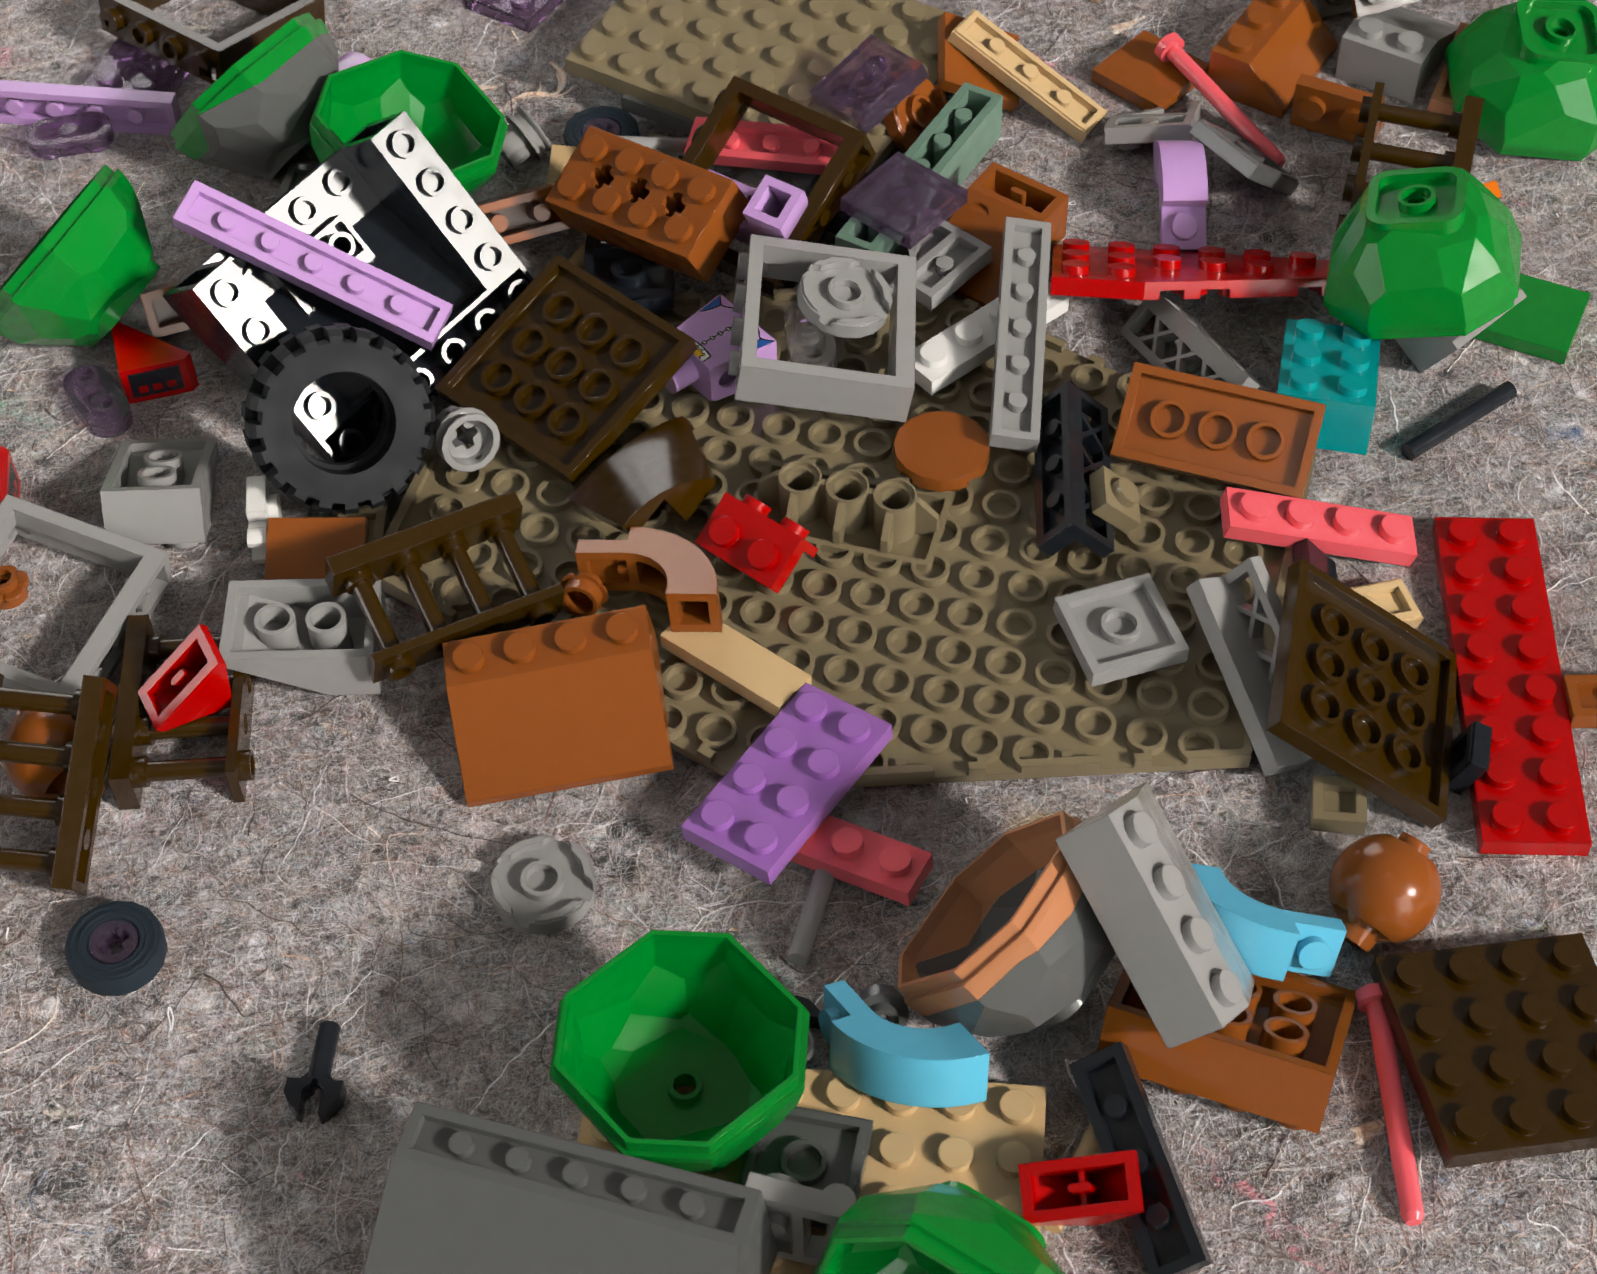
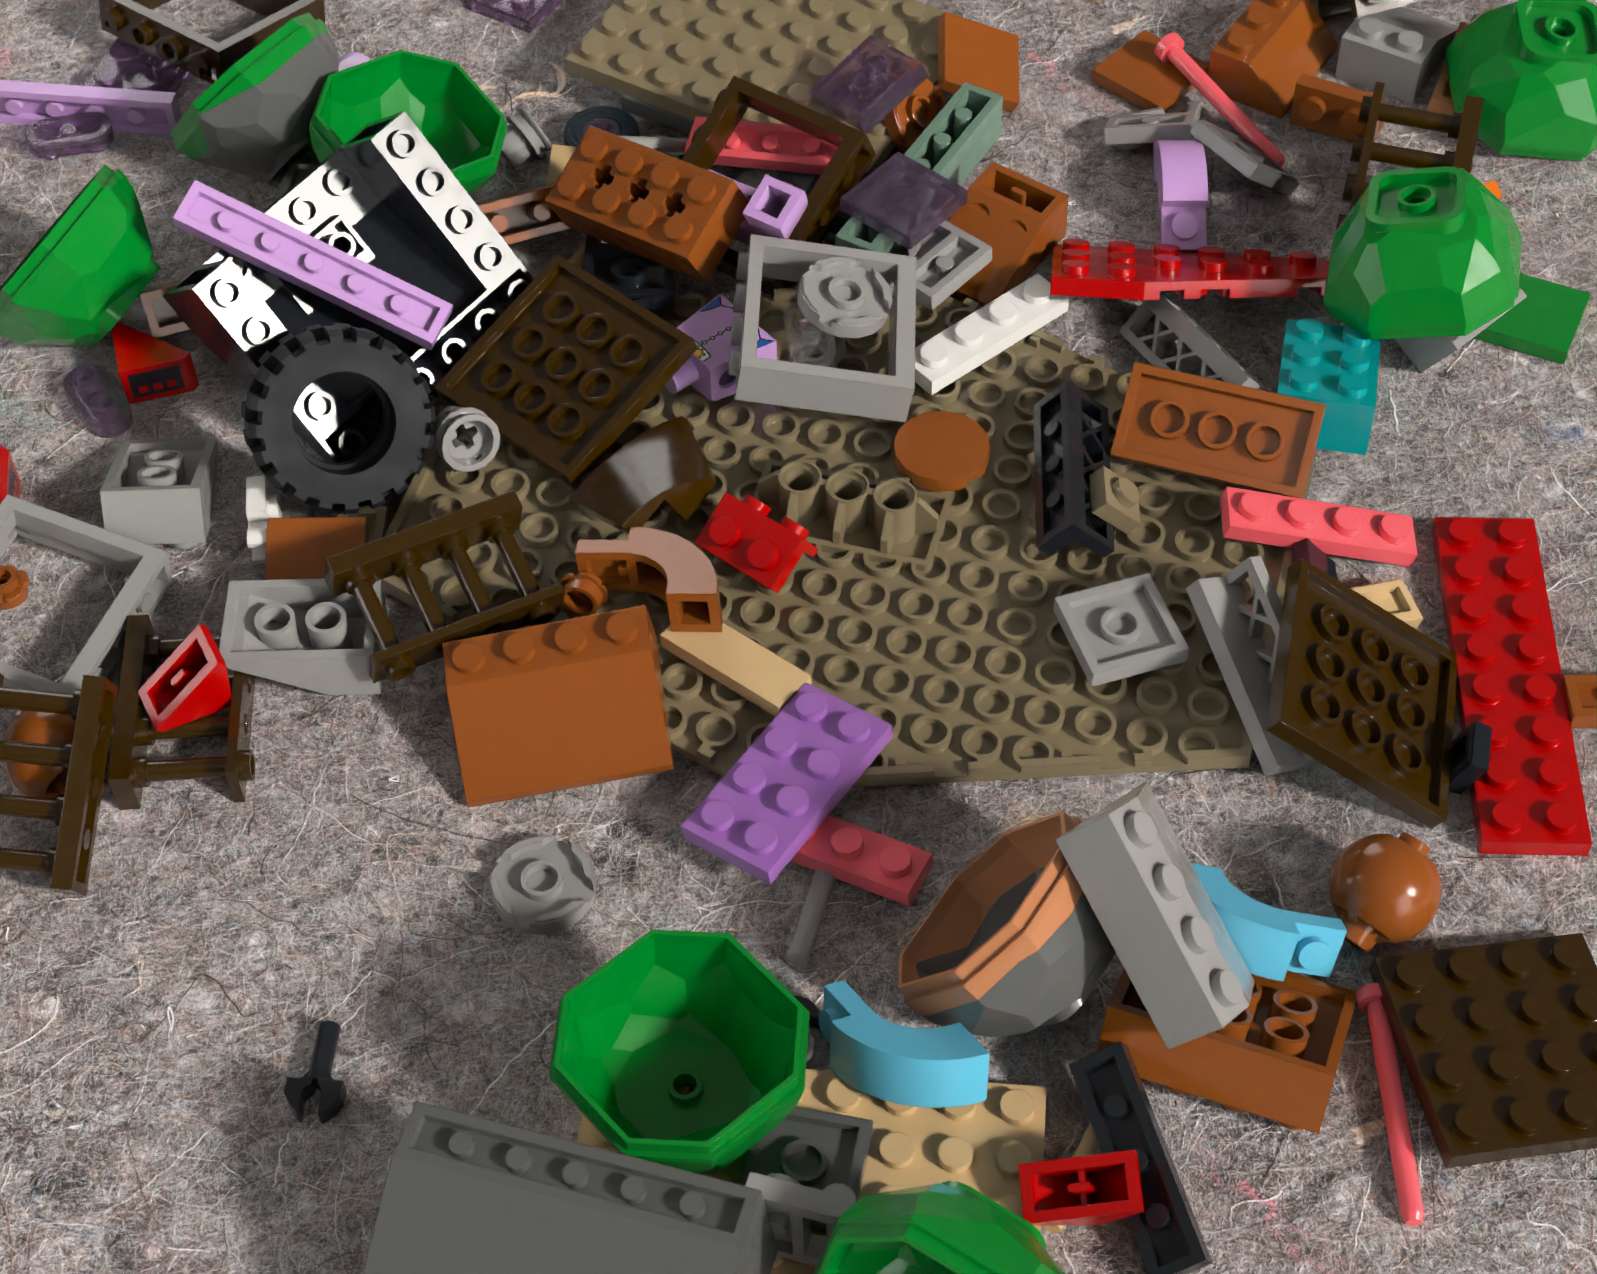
(123, 972): black bush -> none
(886, 1003): dark grey plate -> none
(1020, 335): light grey plate -> none
(1027, 76): tan tile -> none
(1337, 805): dark tan plate -> none
(1458, 420): black bar -> none

